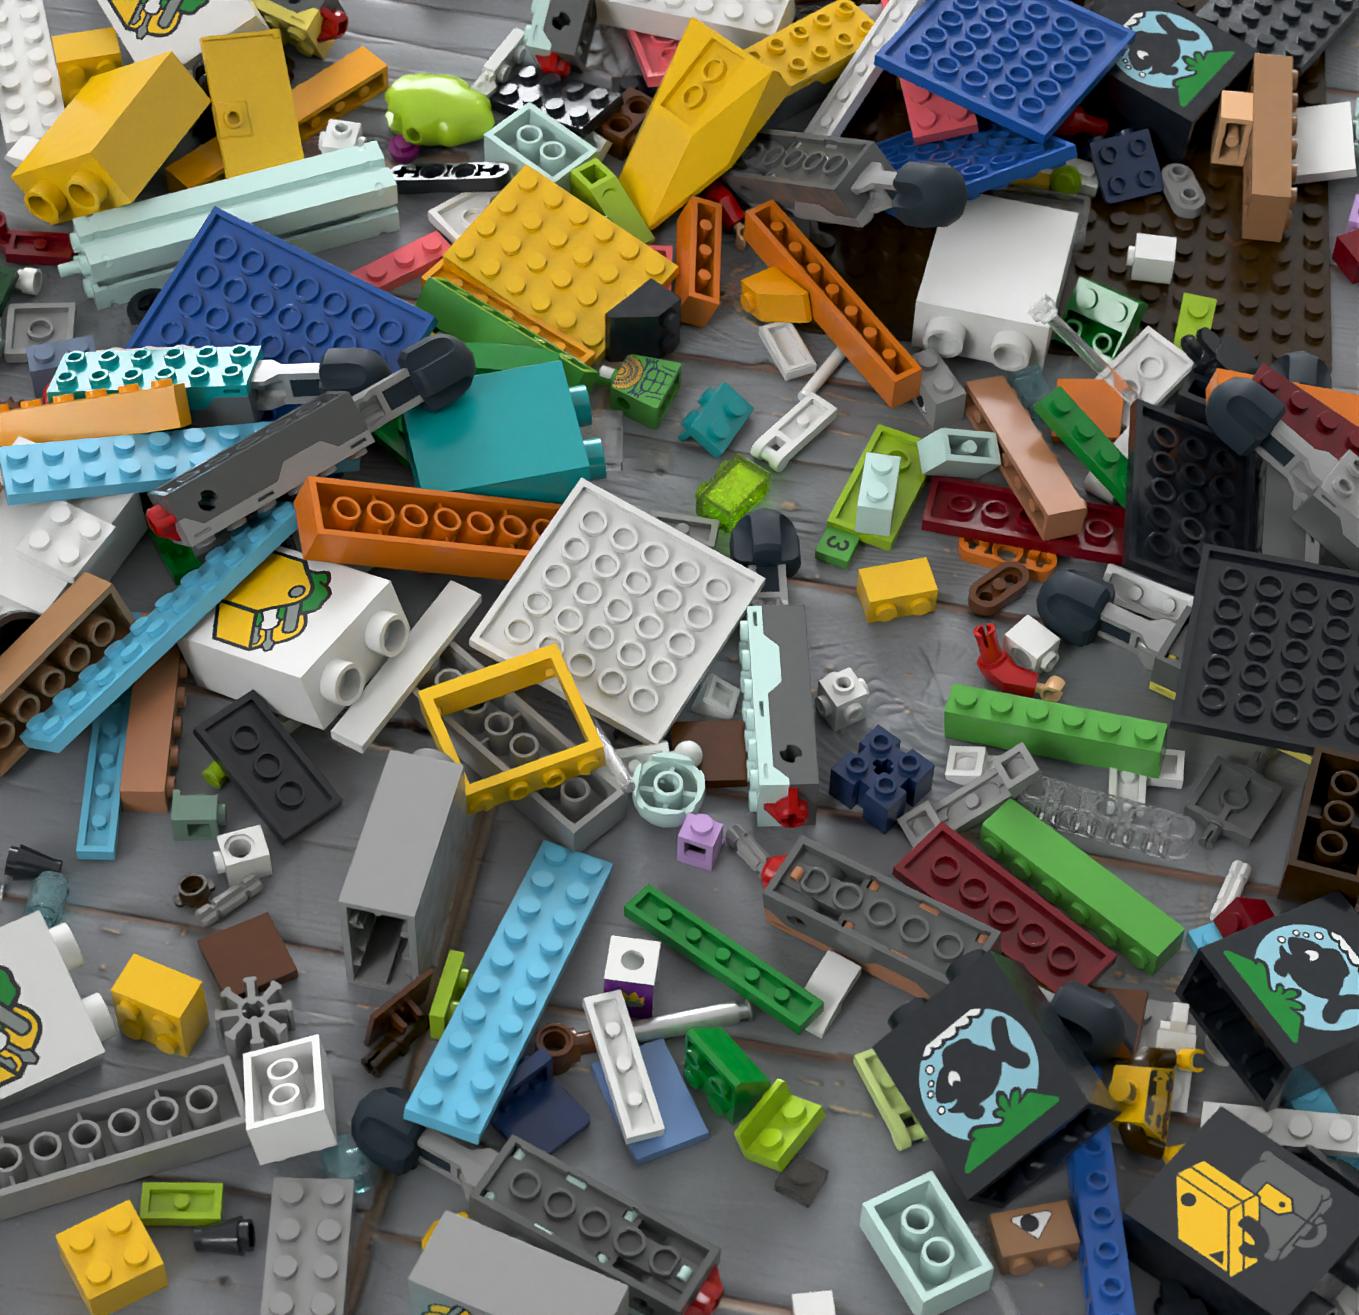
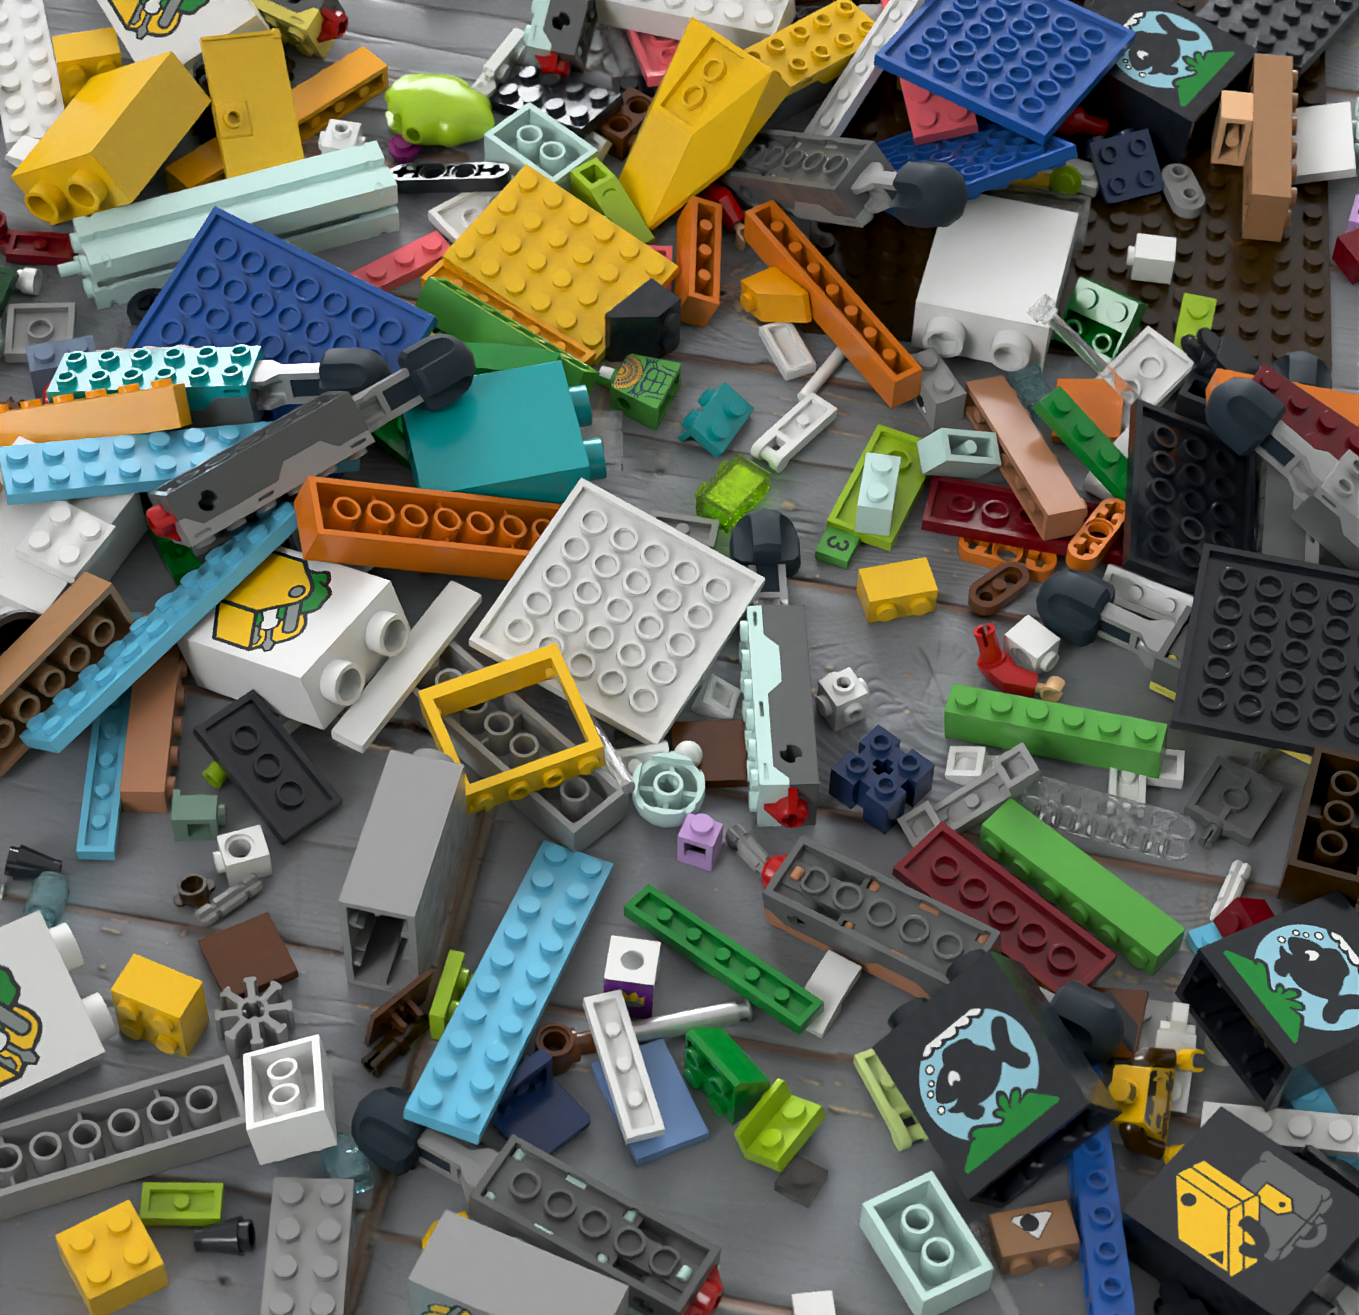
(1097, 546): none -> orange beam

